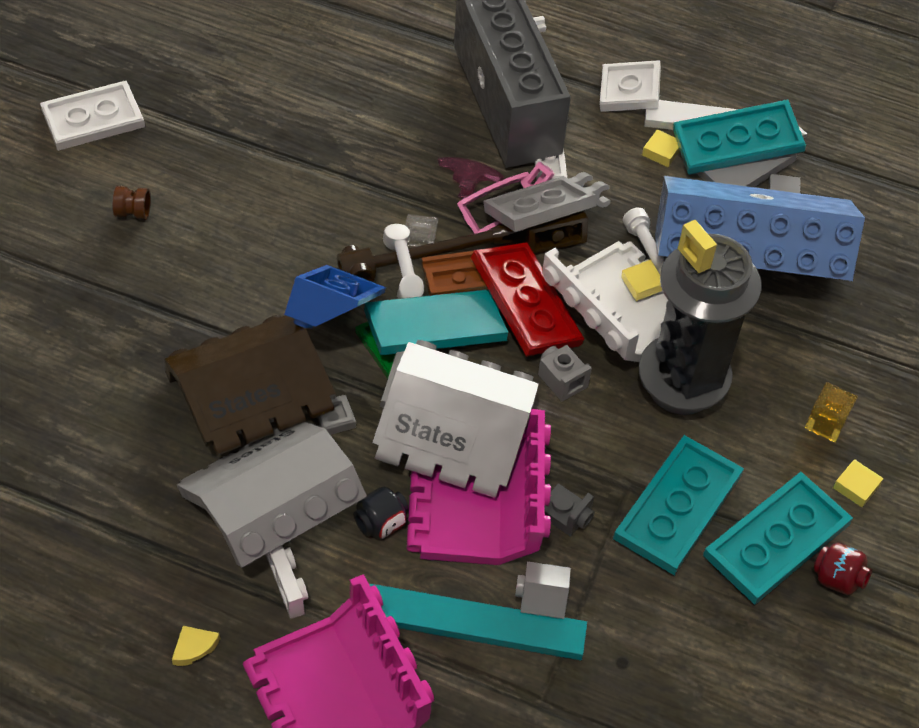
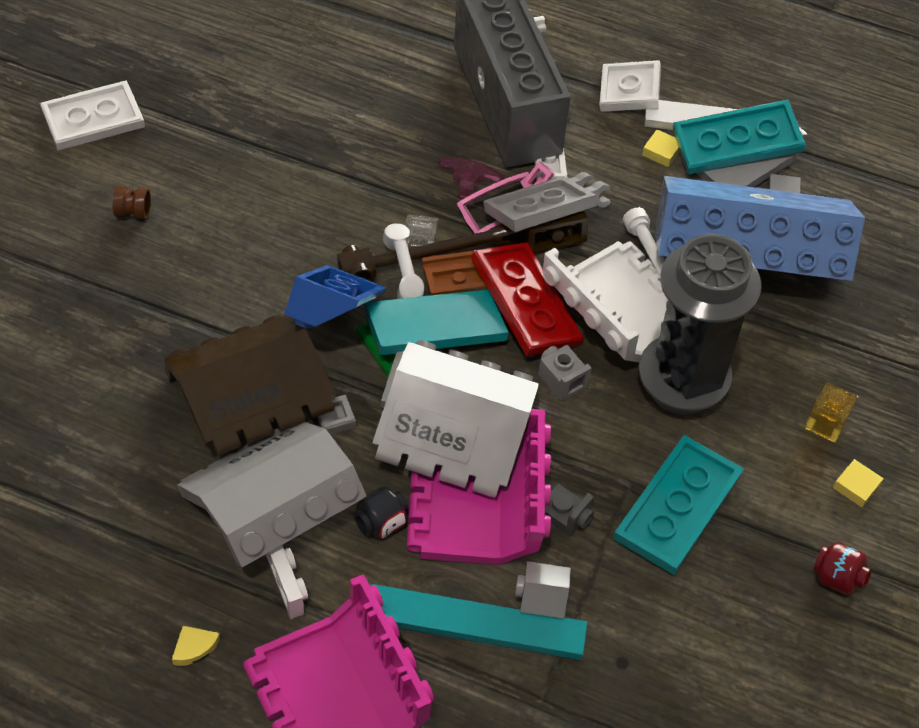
(642, 280): light yellow tile -> none
(697, 246): light yellow tile -> none
(777, 537): teal plate -> none

